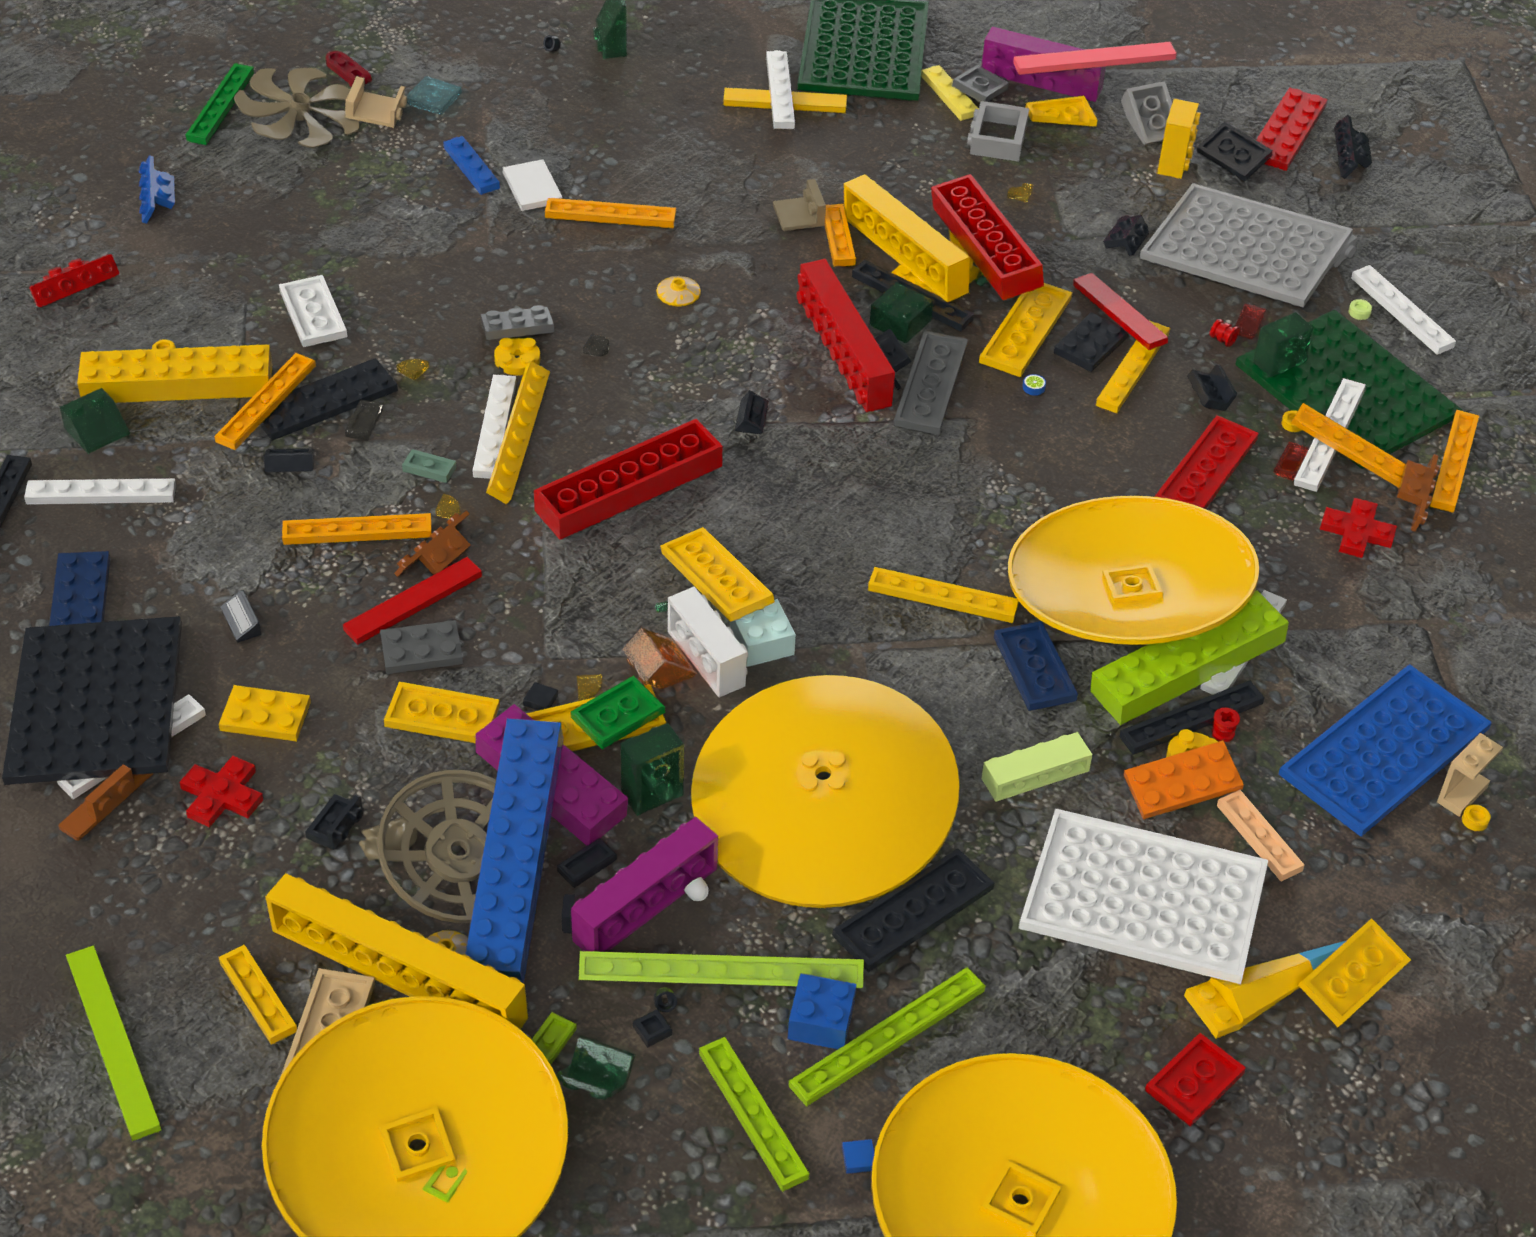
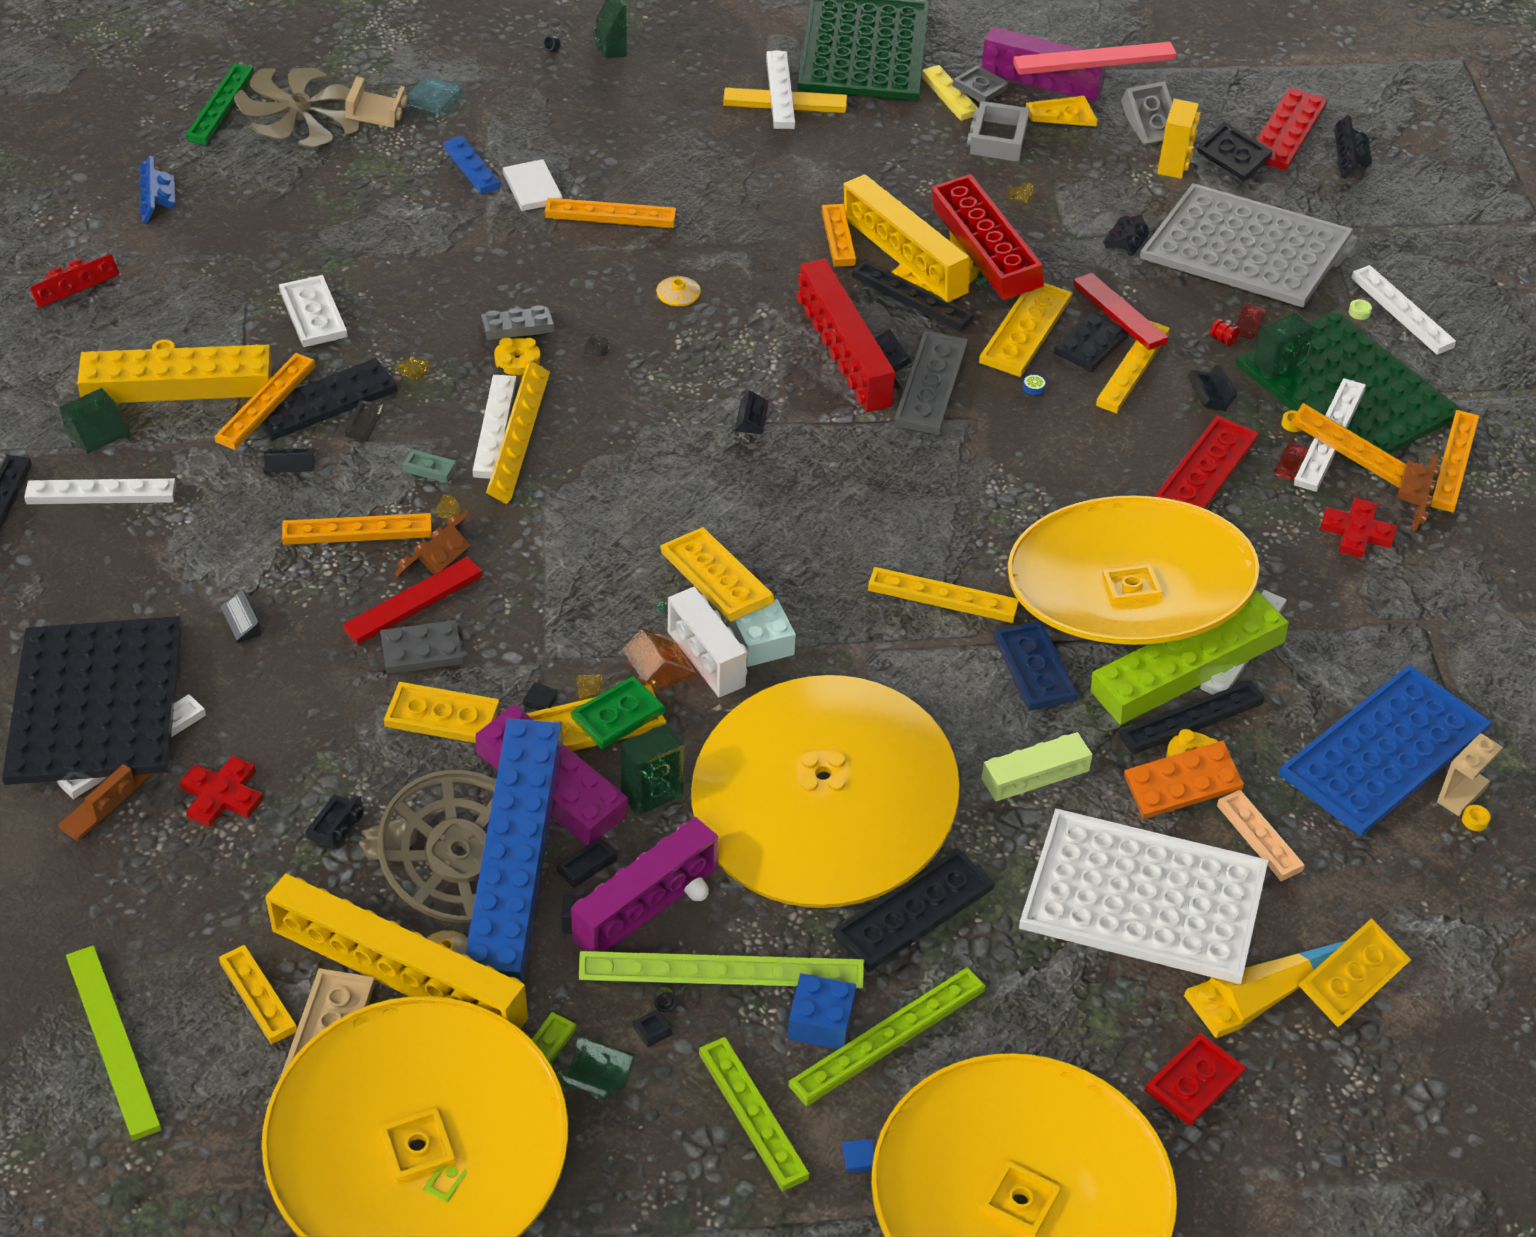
(80, 588): dark blue plate -> none
(264, 713): yellow plate -> none
(346, 67): dark red plate -> none
(627, 478): red brick -> none
(804, 211): dark tan bracket -> none
(901, 311): clear green brick -> none
(1225, 724): red bush -> none

